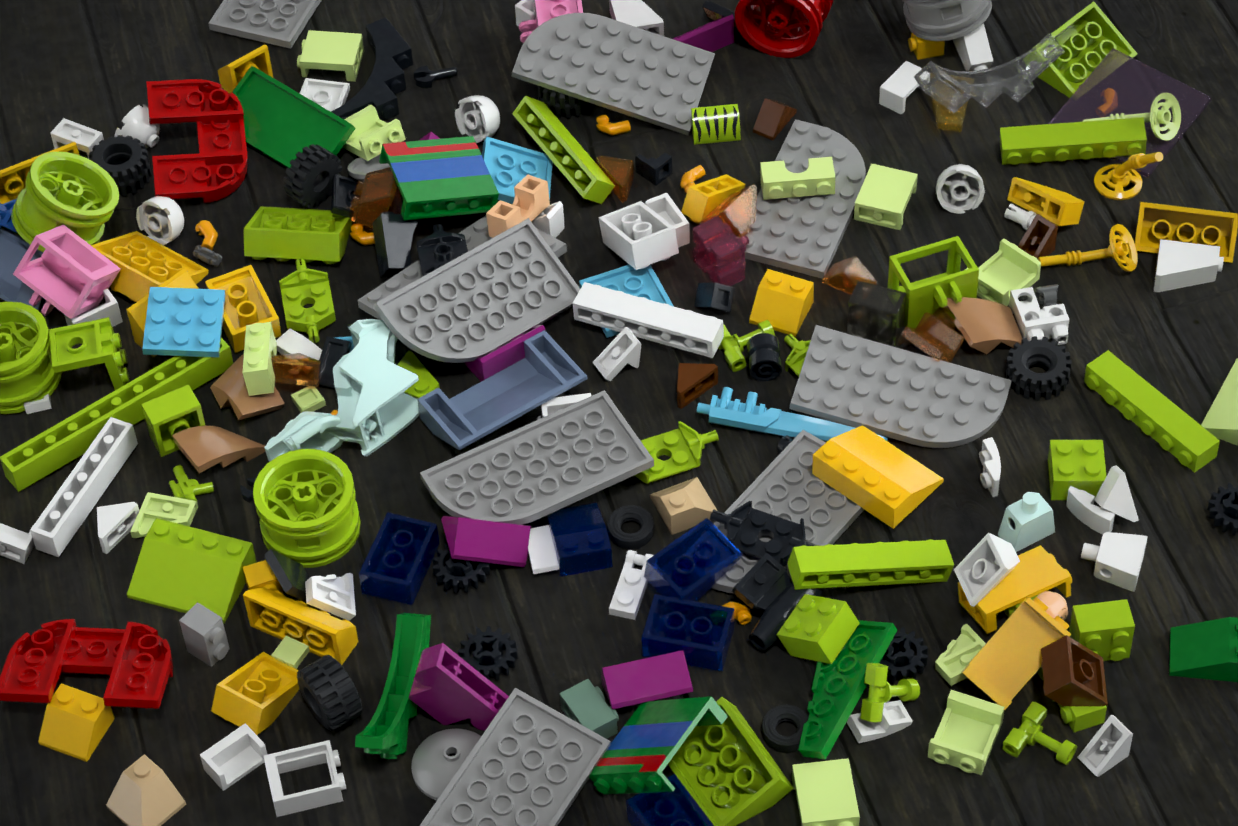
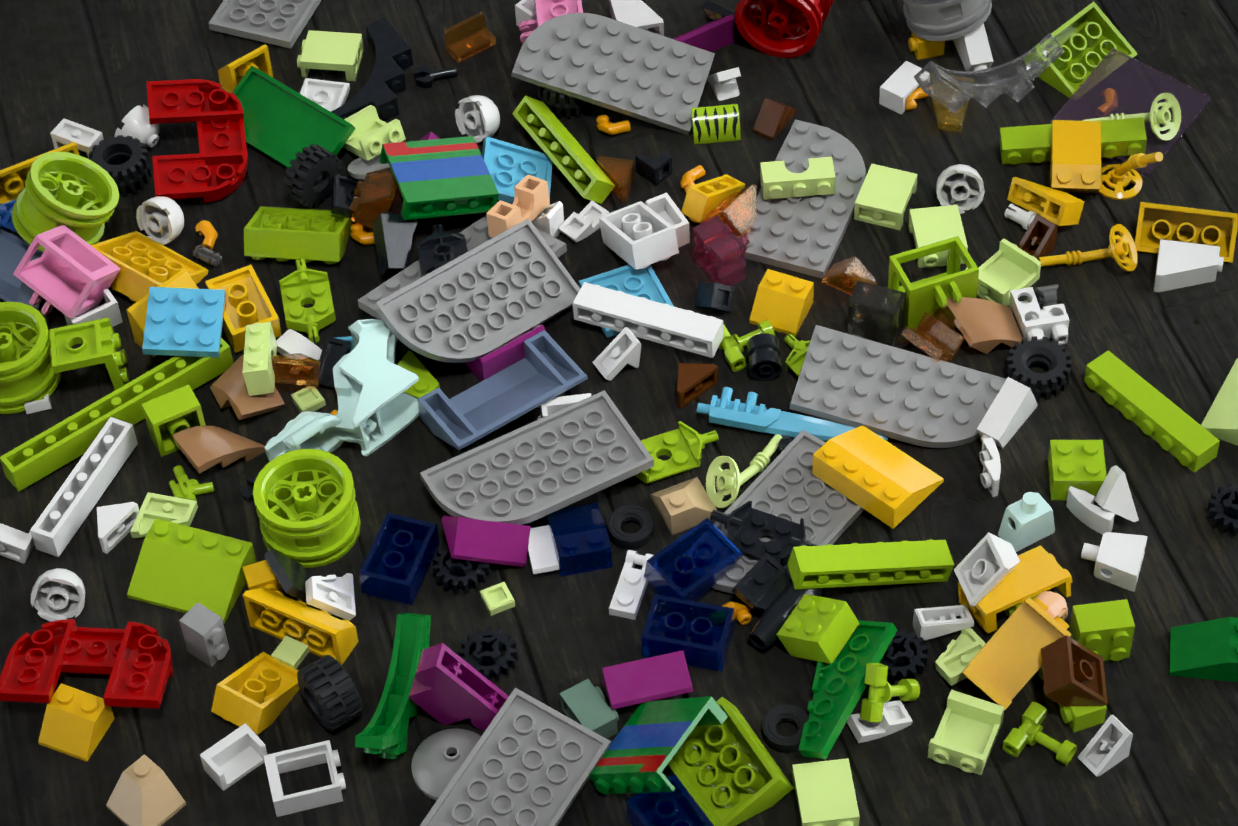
(58, 595): none -> white cylinder
(468, 38): none -> clear orange panel
(497, 598): none -> yellowish green tile
(583, 224): none -> white slope
(724, 83): none -> white slope
(730, 480): none -> yellowish green dish
(917, 94): none -> light orange arm
(933, 621): none -> white slope
(934, 225): none -> yellowish green panel
(1007, 412): none -> white slope
(1076, 156): none -> yellow slope

